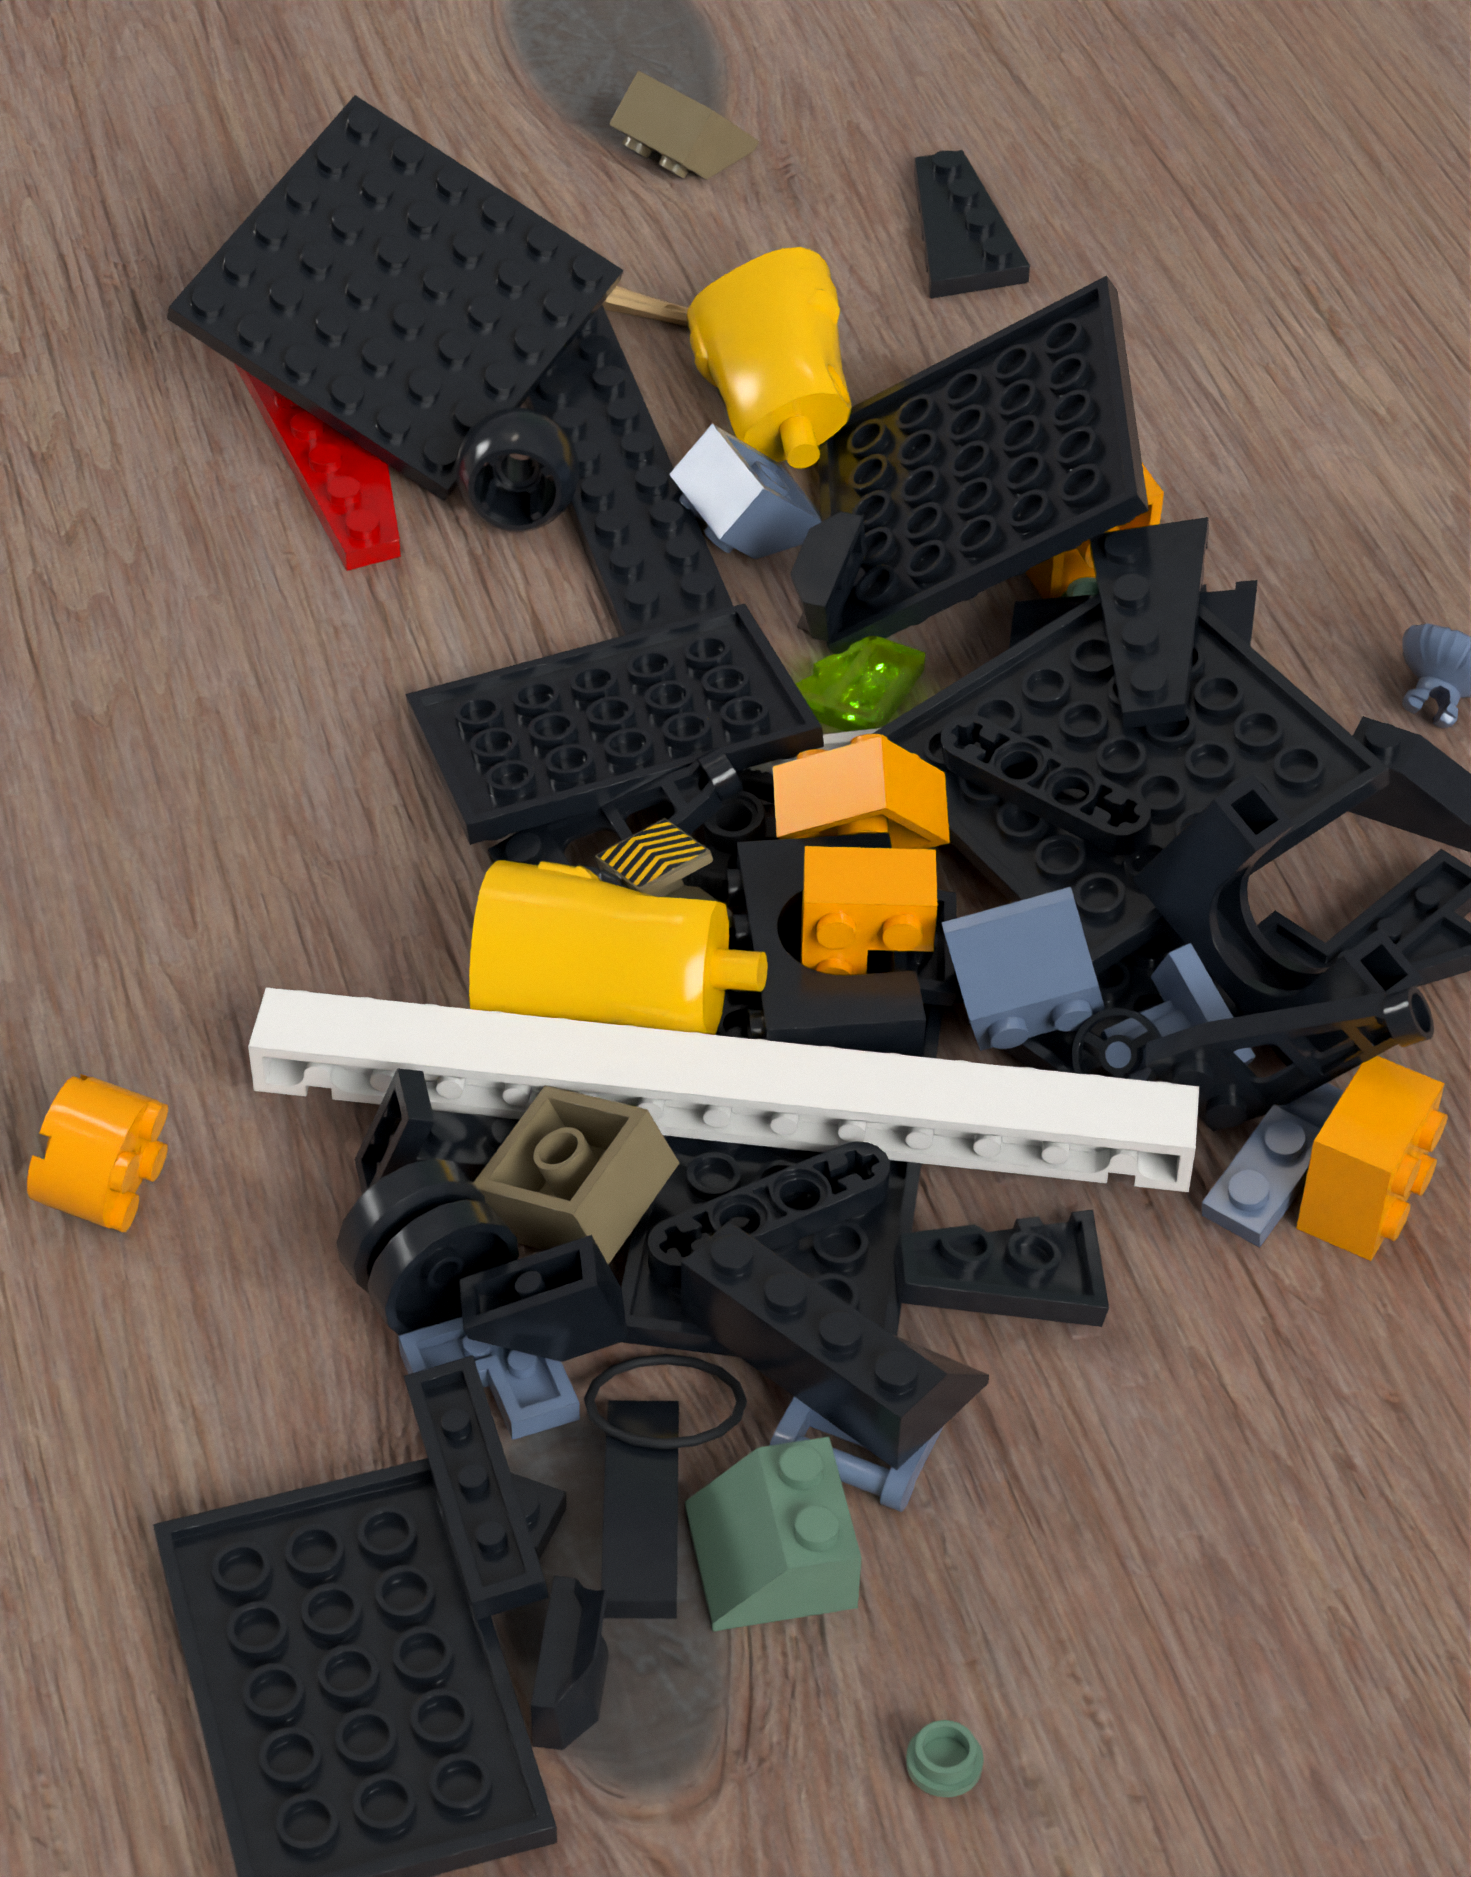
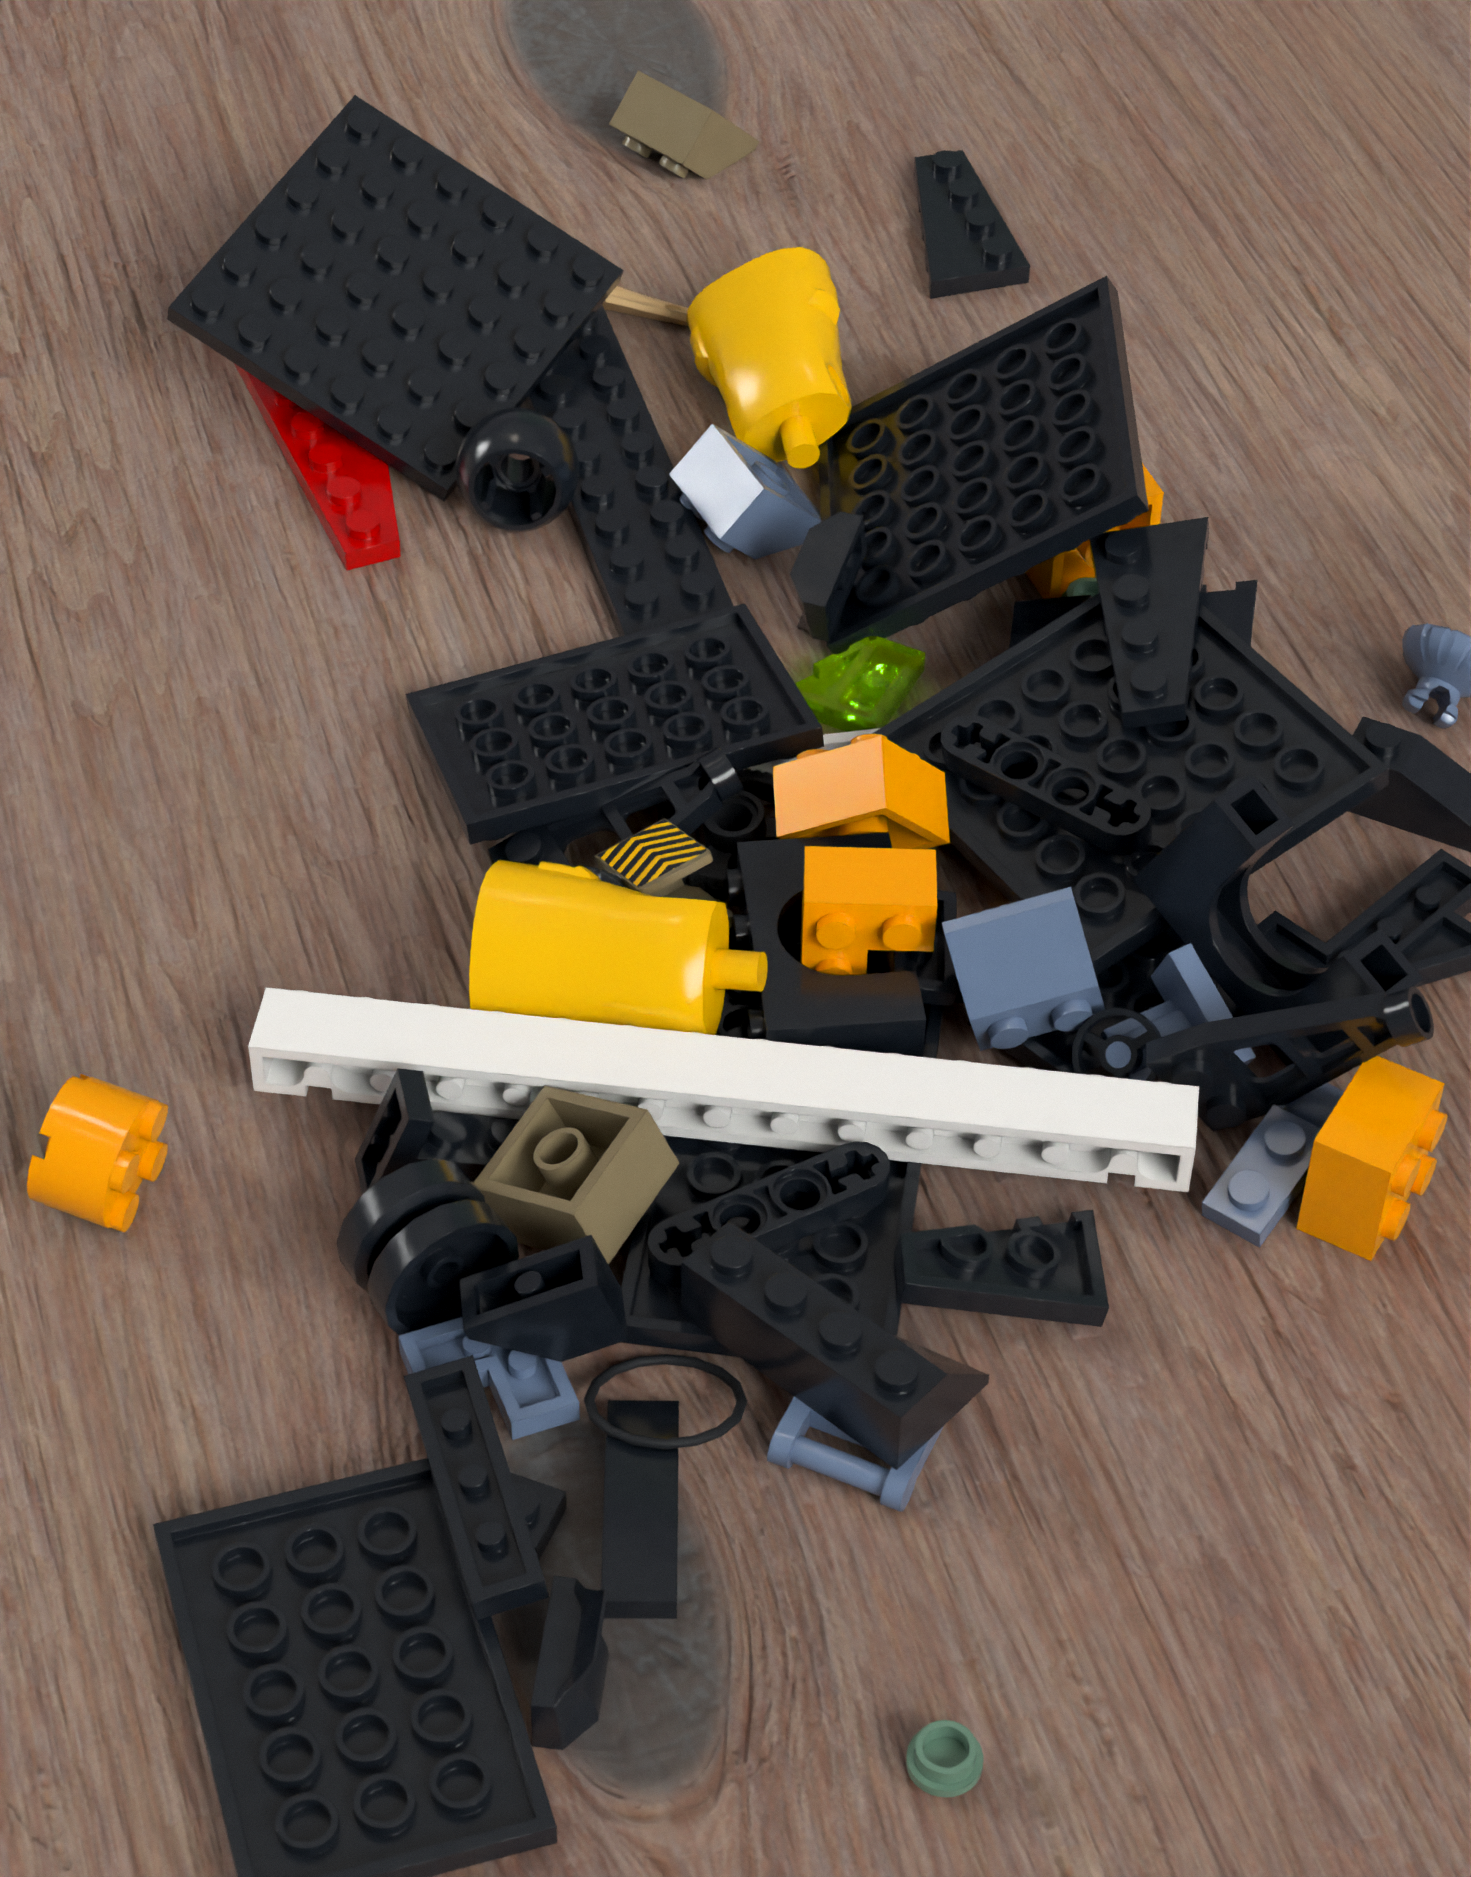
(775, 1537): sand green slope -> none

